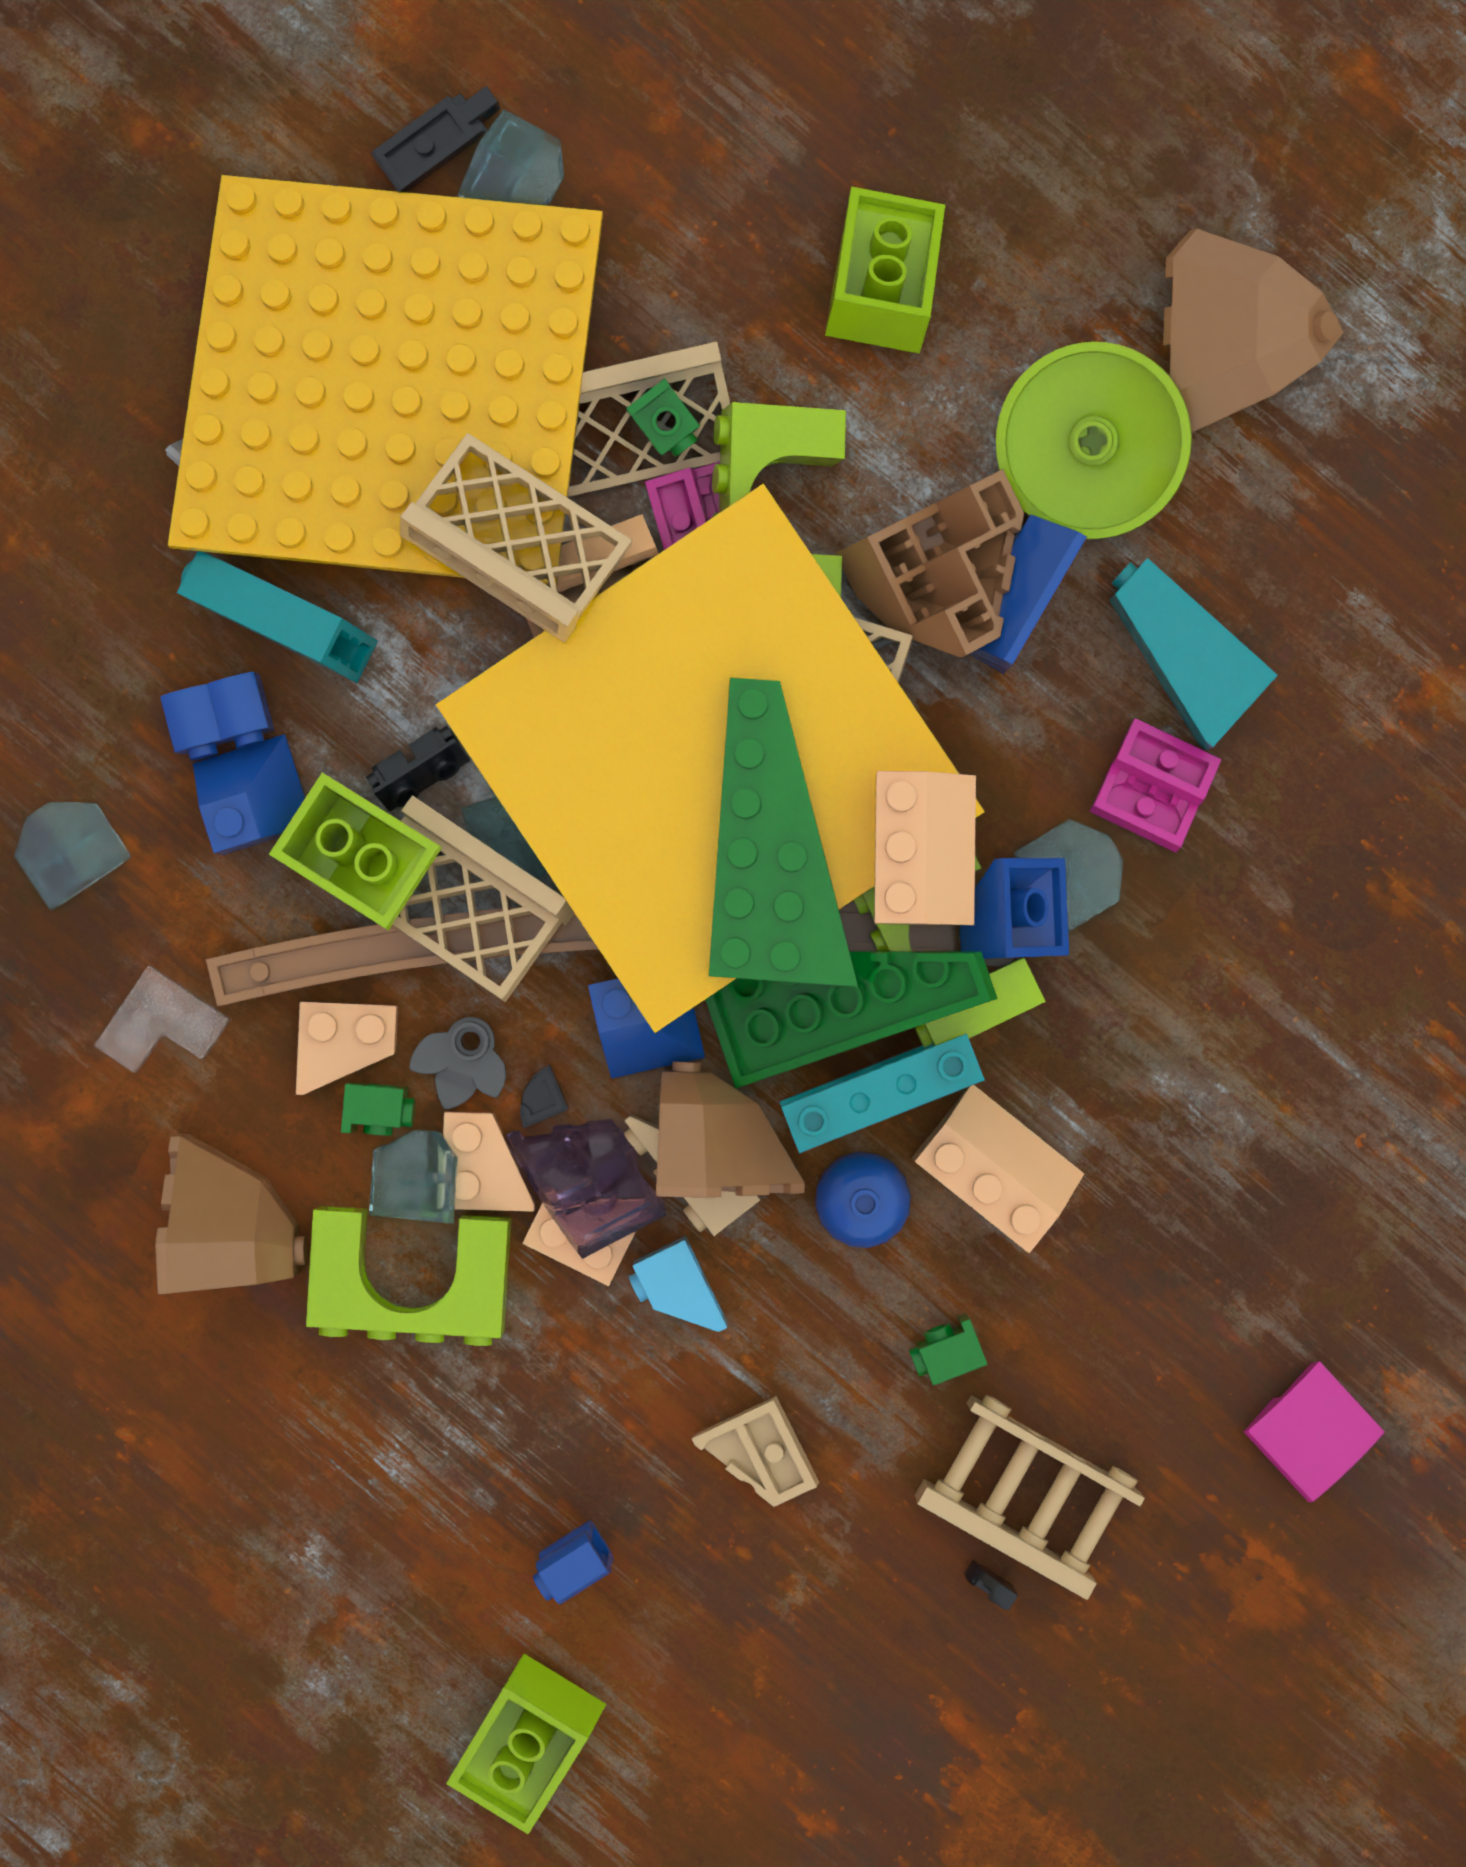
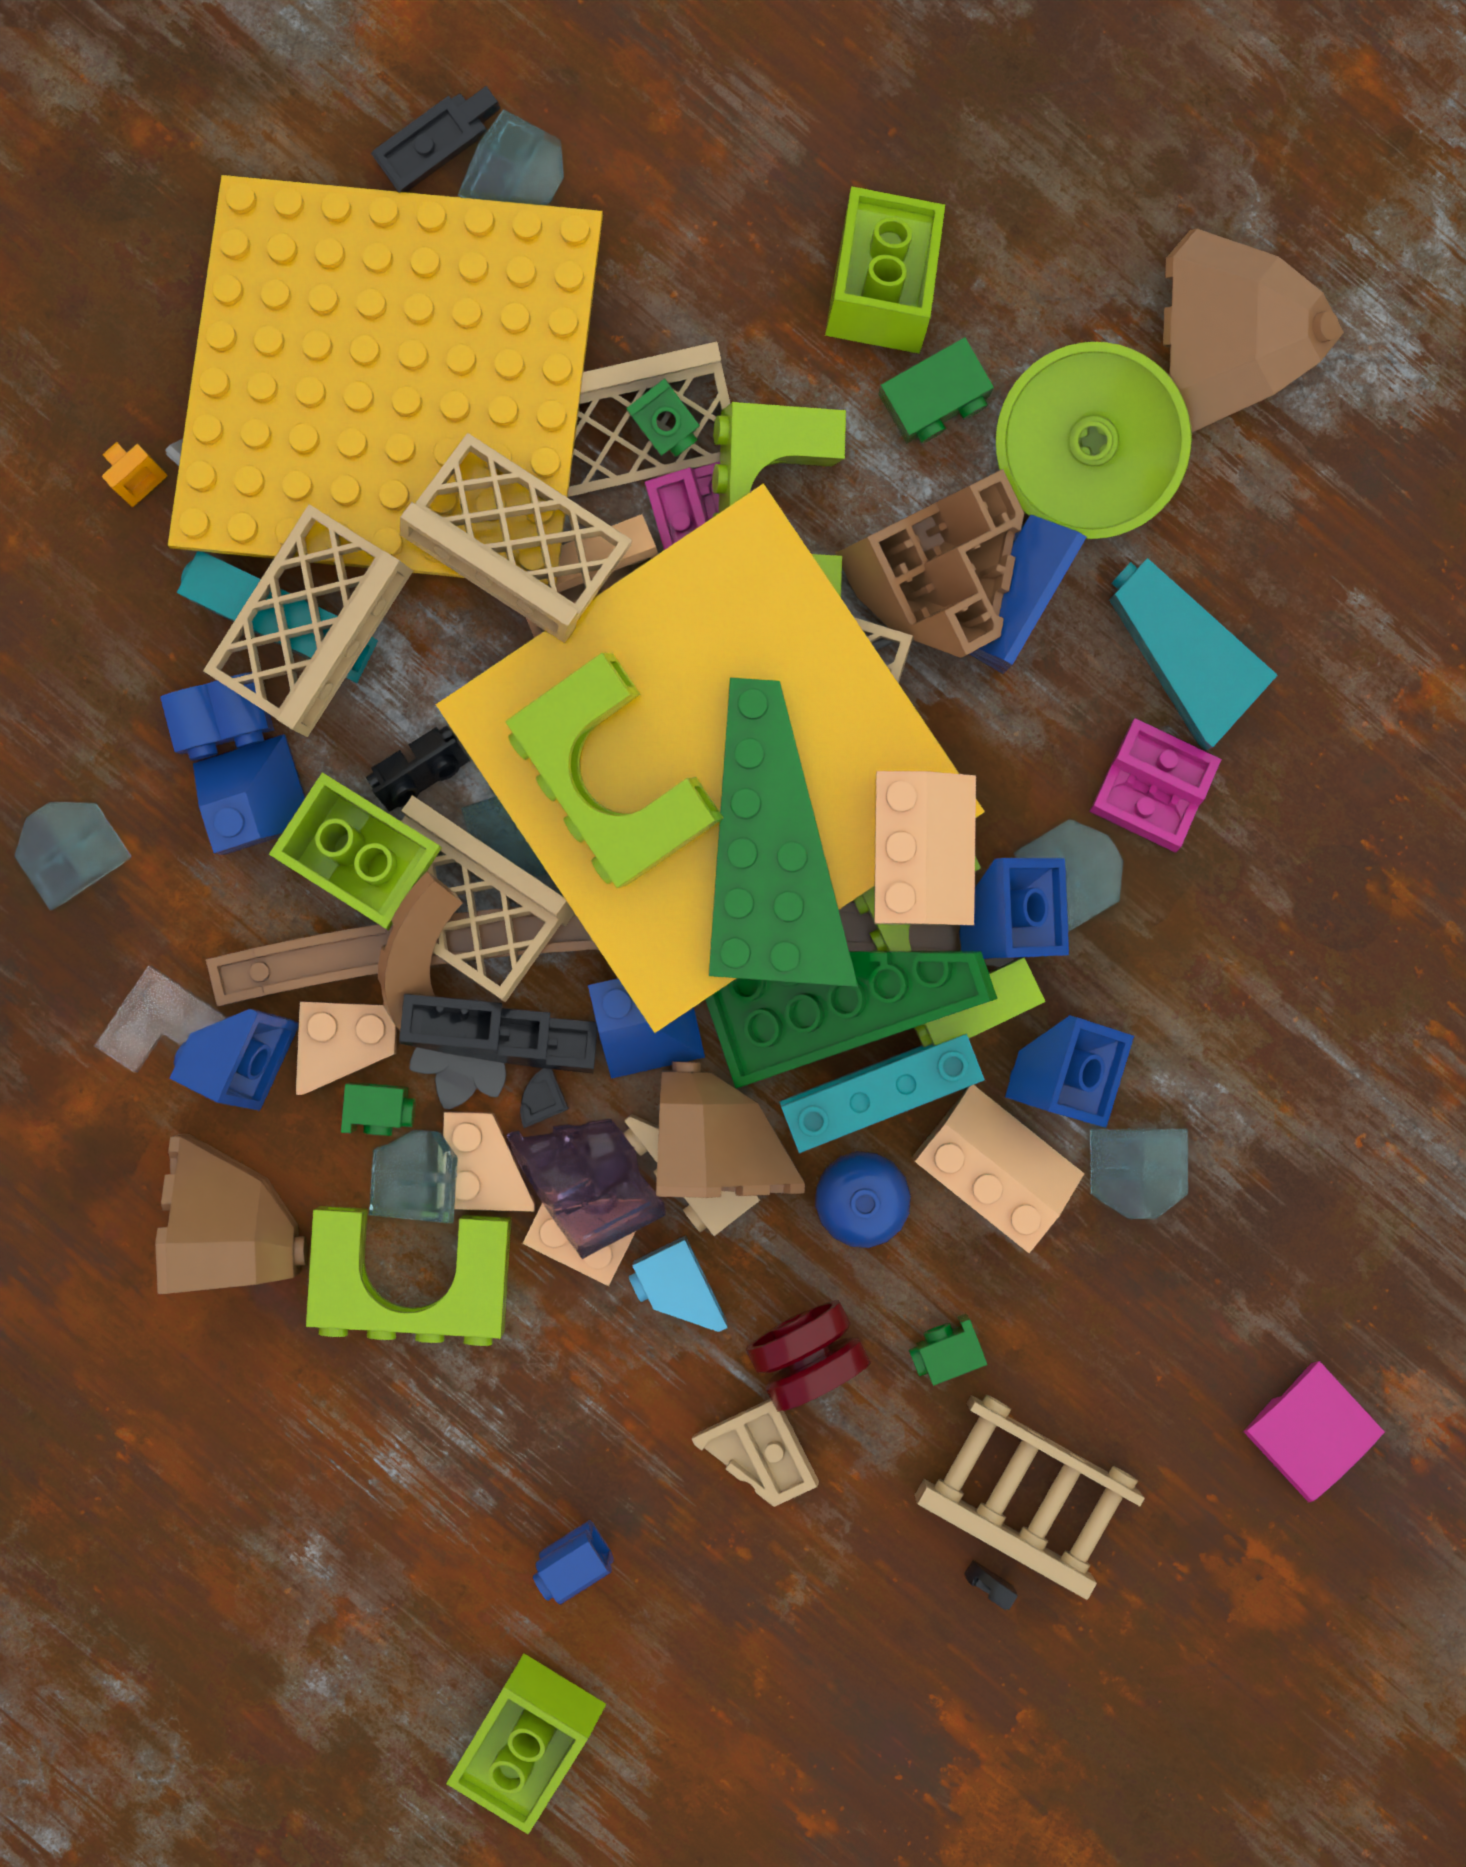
(132, 473): none -> light orange tile
(235, 1058): none -> blue slope
(347, 632): none -> tan fence
(409, 949): none -> medium nougat tile
(498, 1033): none -> black slope
(553, 736): none -> lime arch
(808, 1355): none -> dark red wheel
(936, 392): none -> green brick
(1072, 1070): none -> blue slope
(1139, 1169): none -> clear light blue slope

